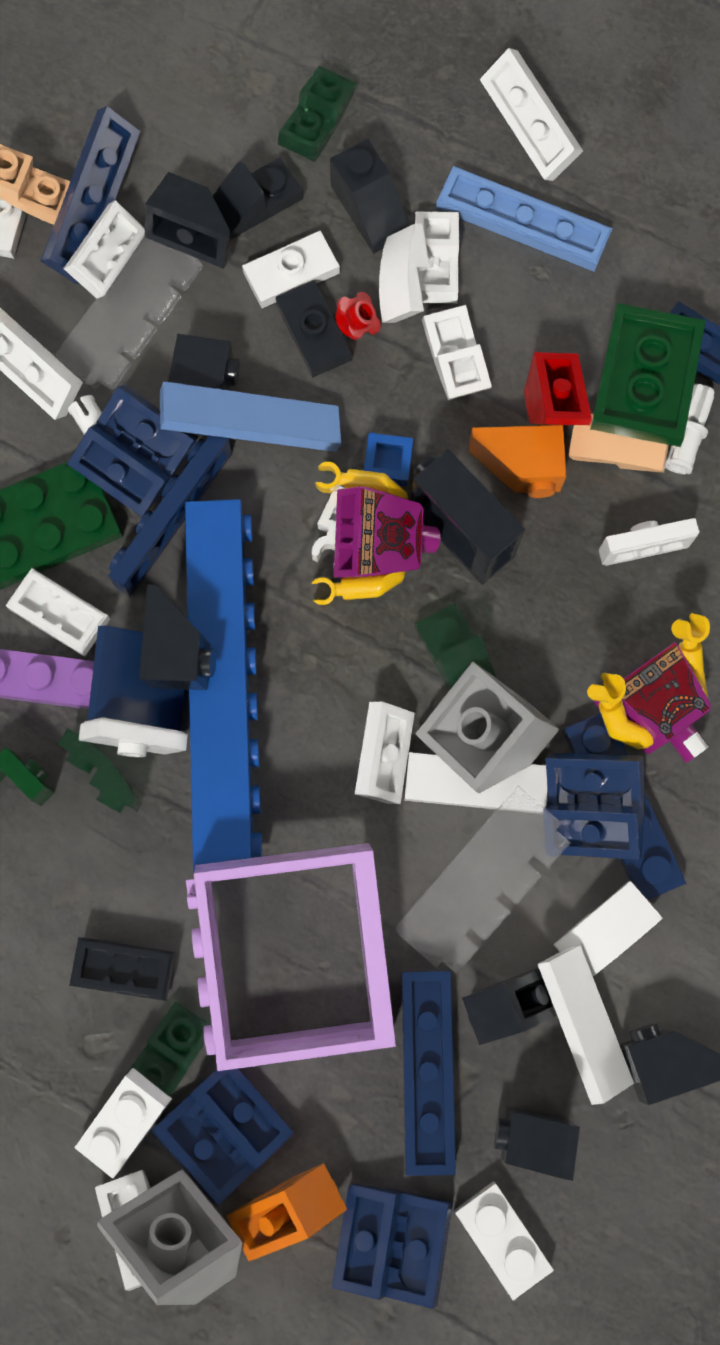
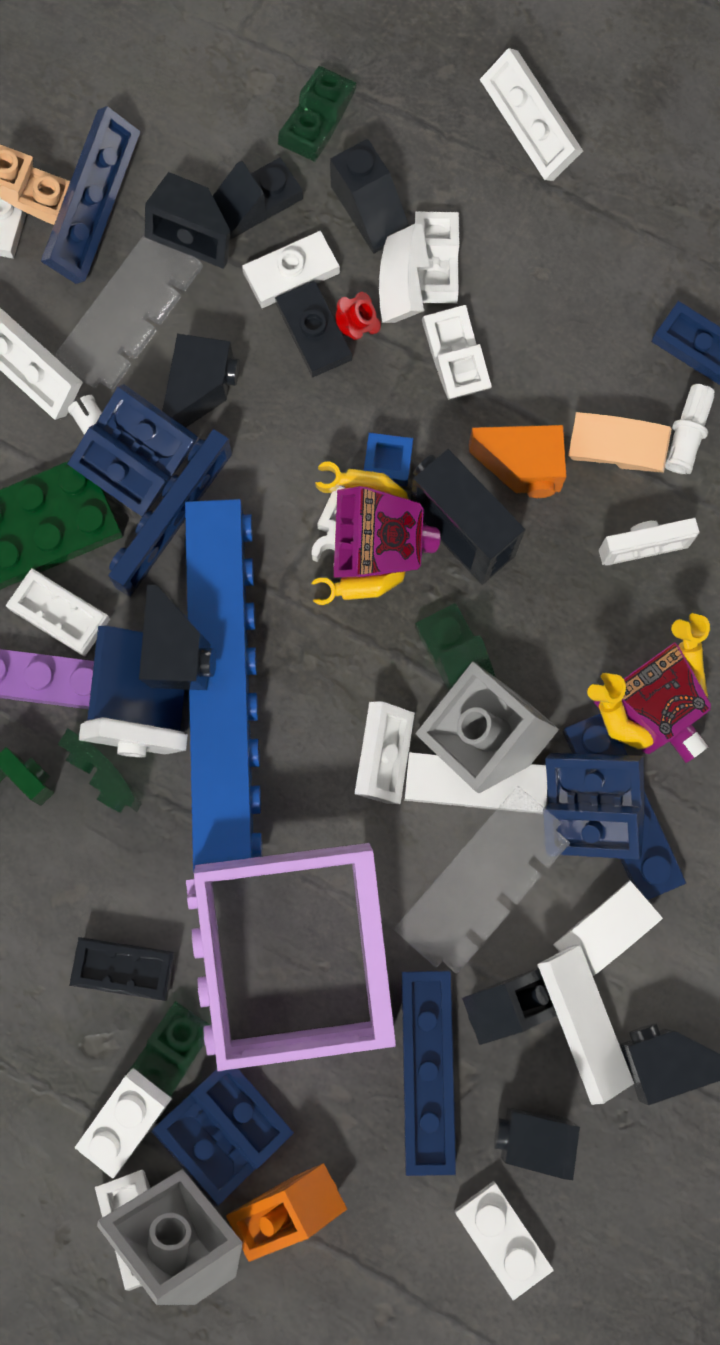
(105, 249): white plate -> none
(249, 417): medium blue tile -> none
(392, 1245): dark blue slope -> none
(524, 218): medium blue tile -> none
(556, 390): red slope -> none
(648, 375): dark green plate -> none

